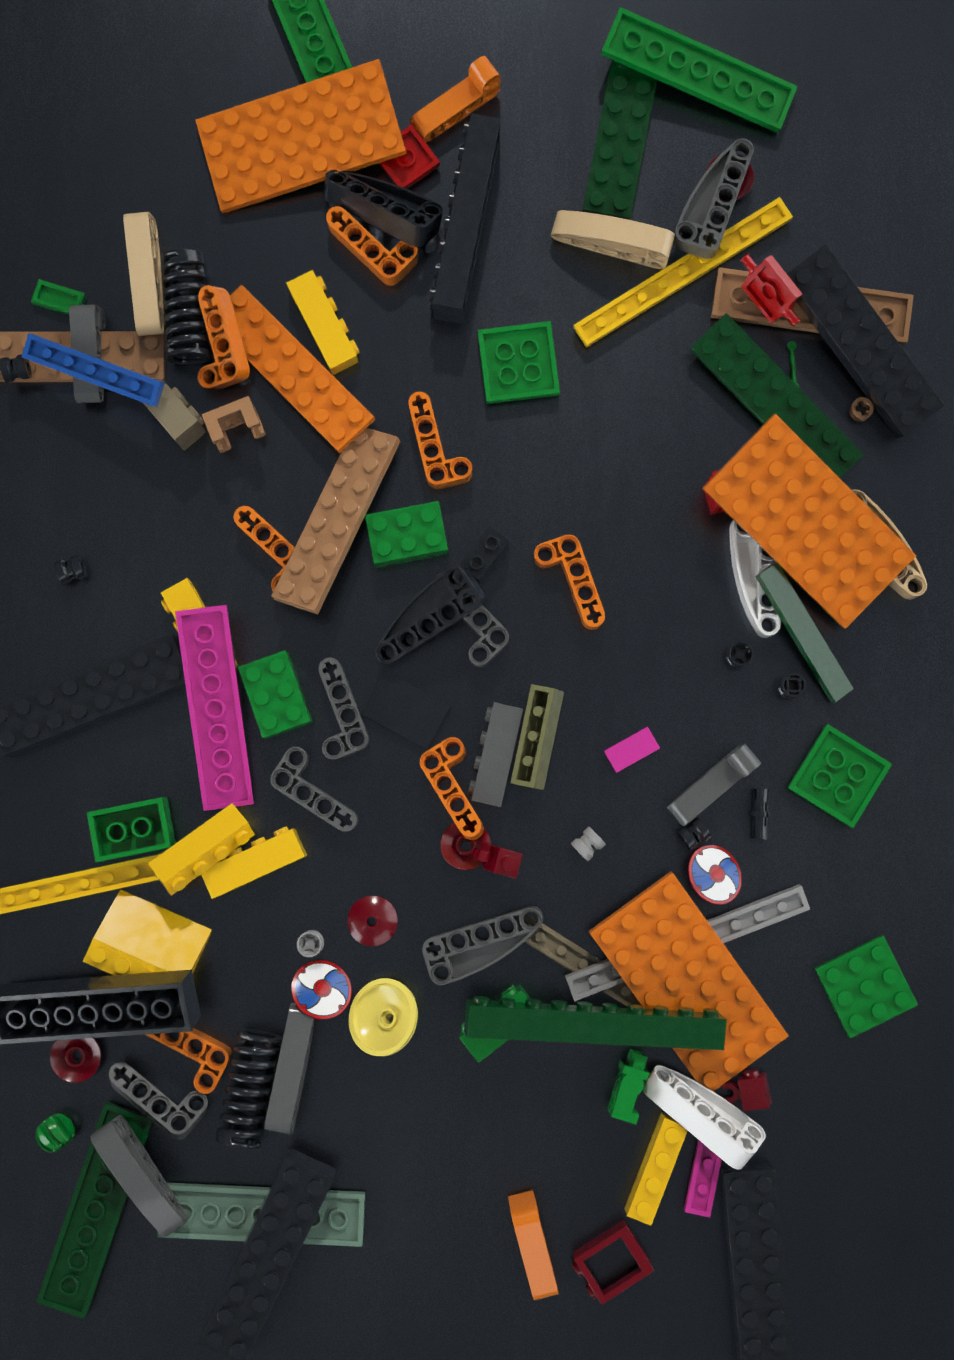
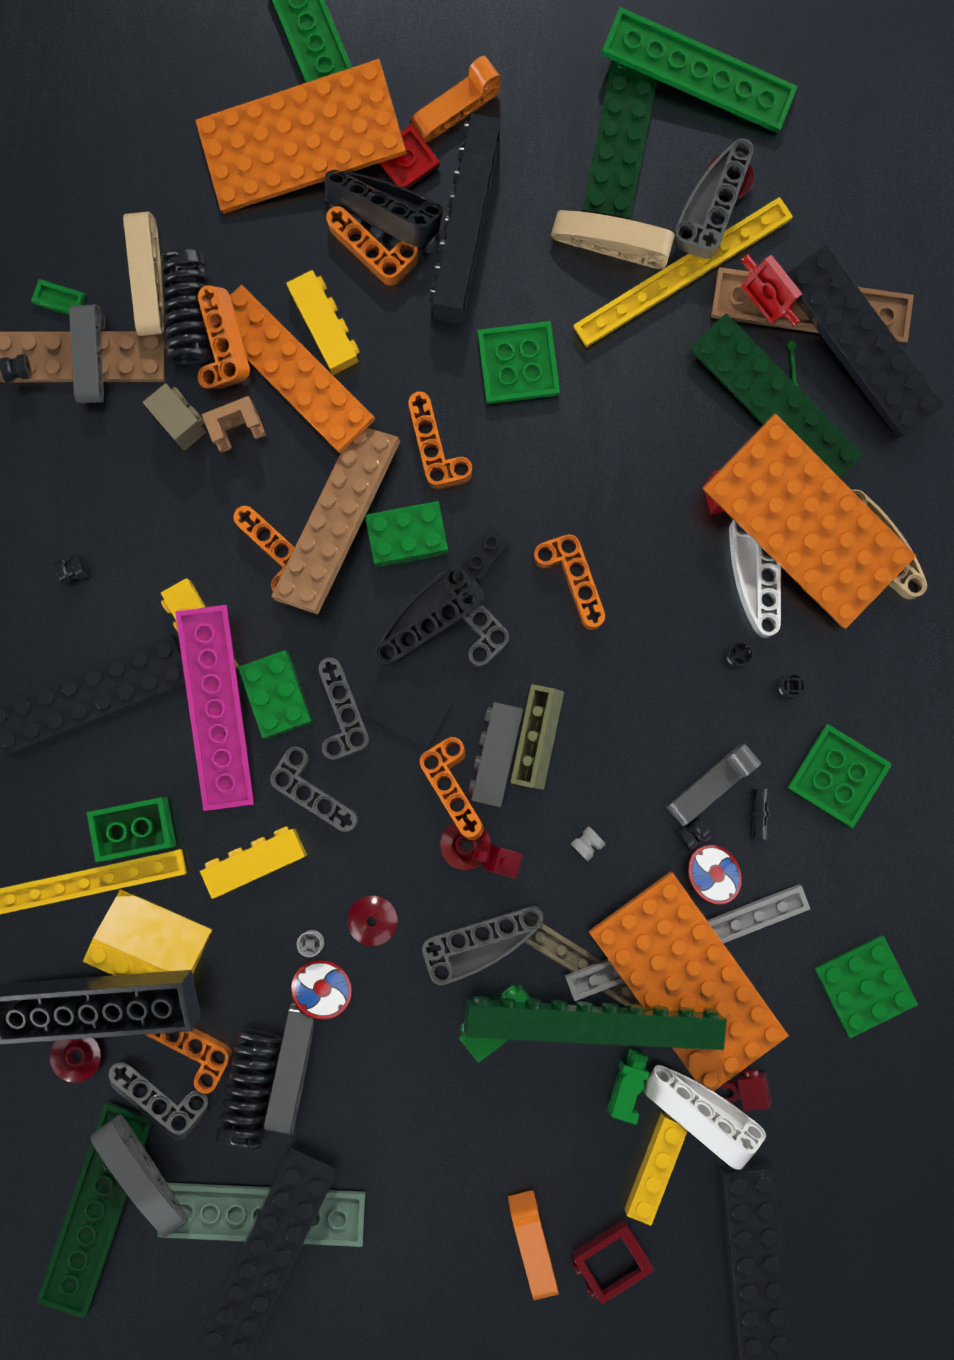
(55, 1133): green piece -> none
(93, 370): blue plate -> none
(201, 849): yellow brick -> none
(372, 1013): light yellow dish -> none
(631, 749): dark pink tile -> none
(702, 1181): dark pink plate -> none
(804, 632): tile -> none
(857, 416): medium nougat bush -> none

